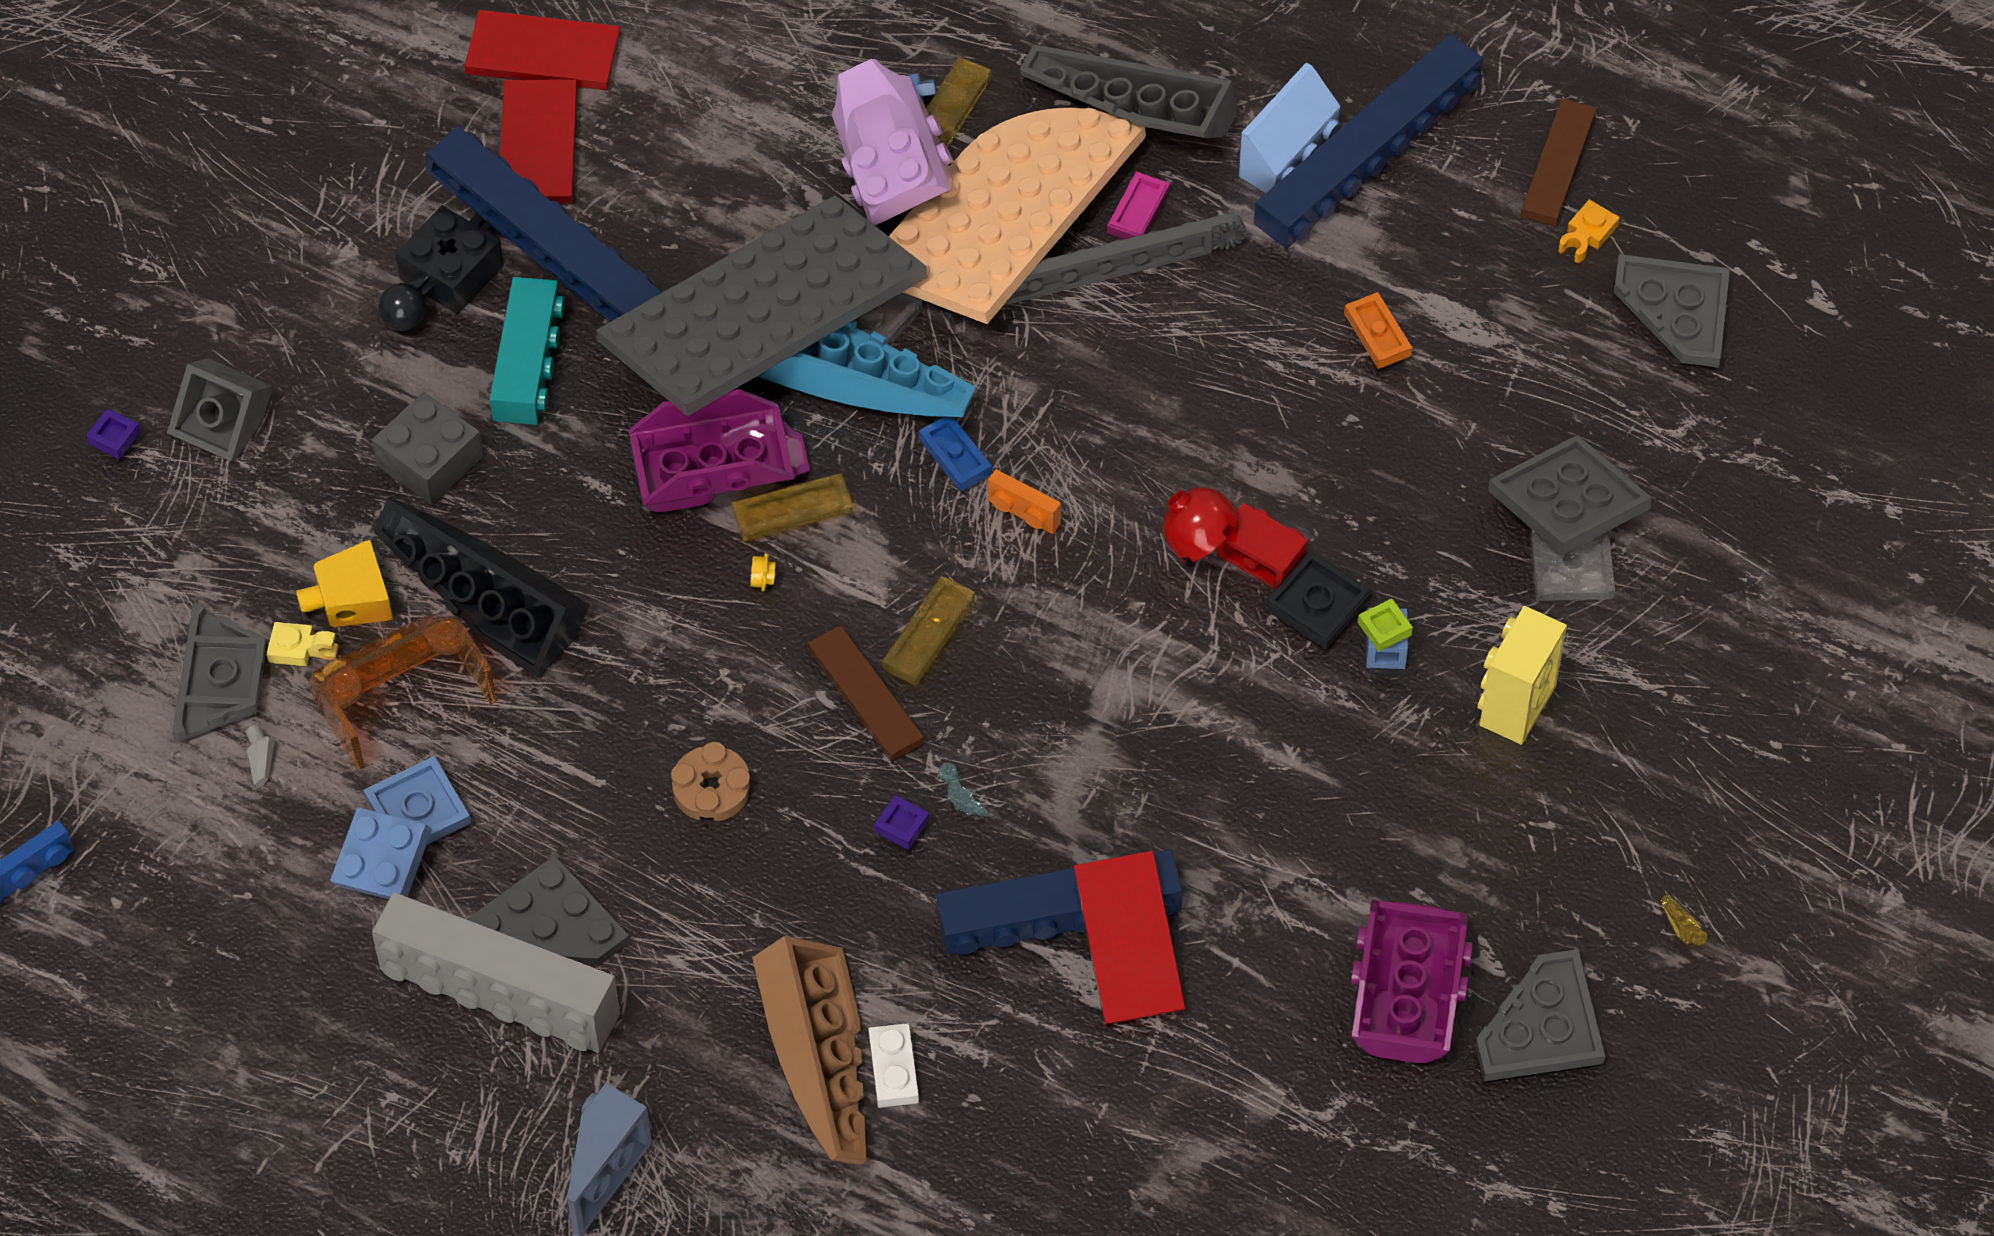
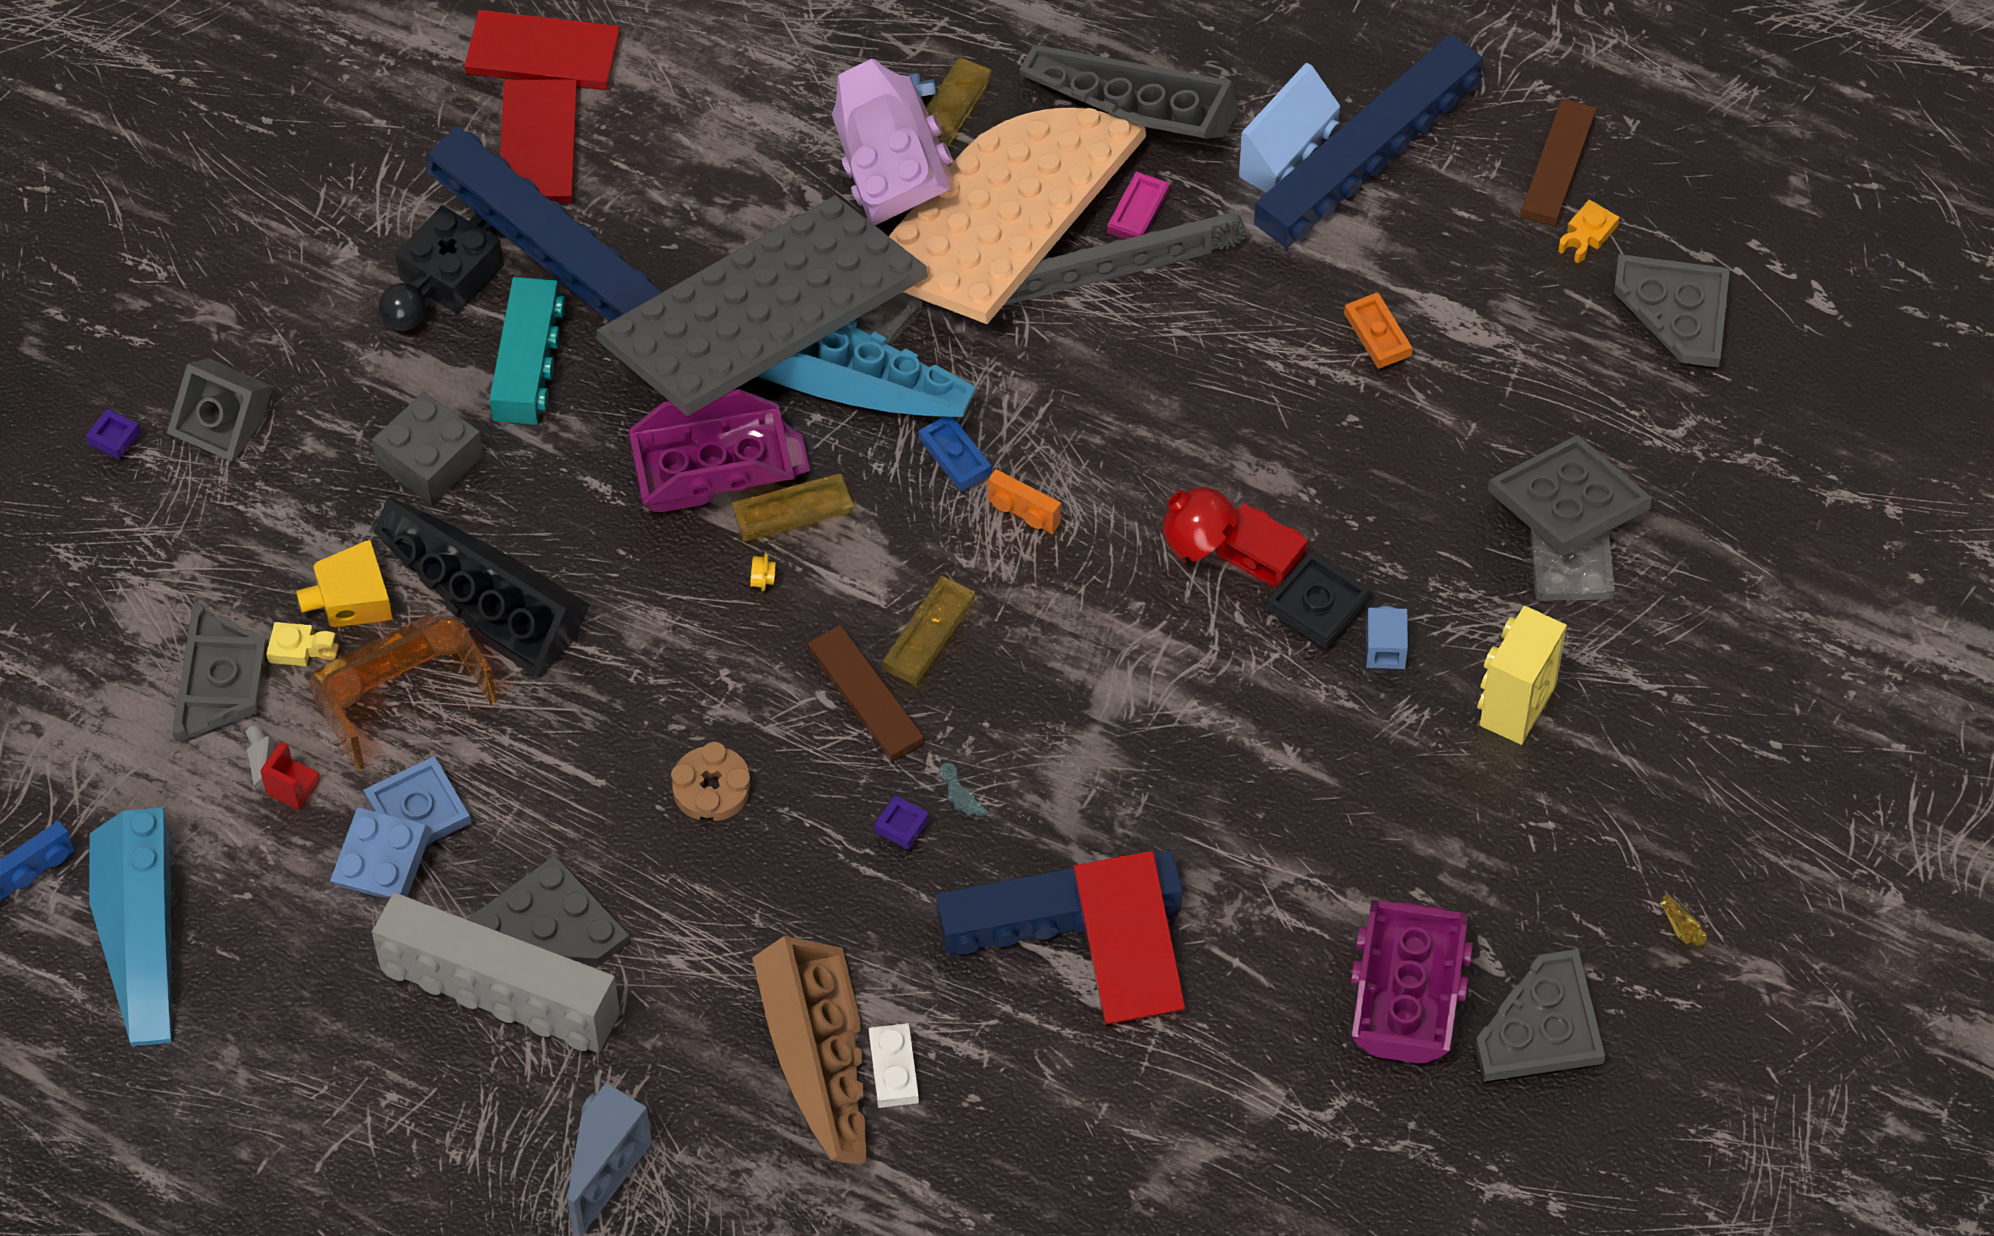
(134, 917): none -> dark azure wedge
(287, 778): none -> red panel
(1385, 624): lime plate -> none

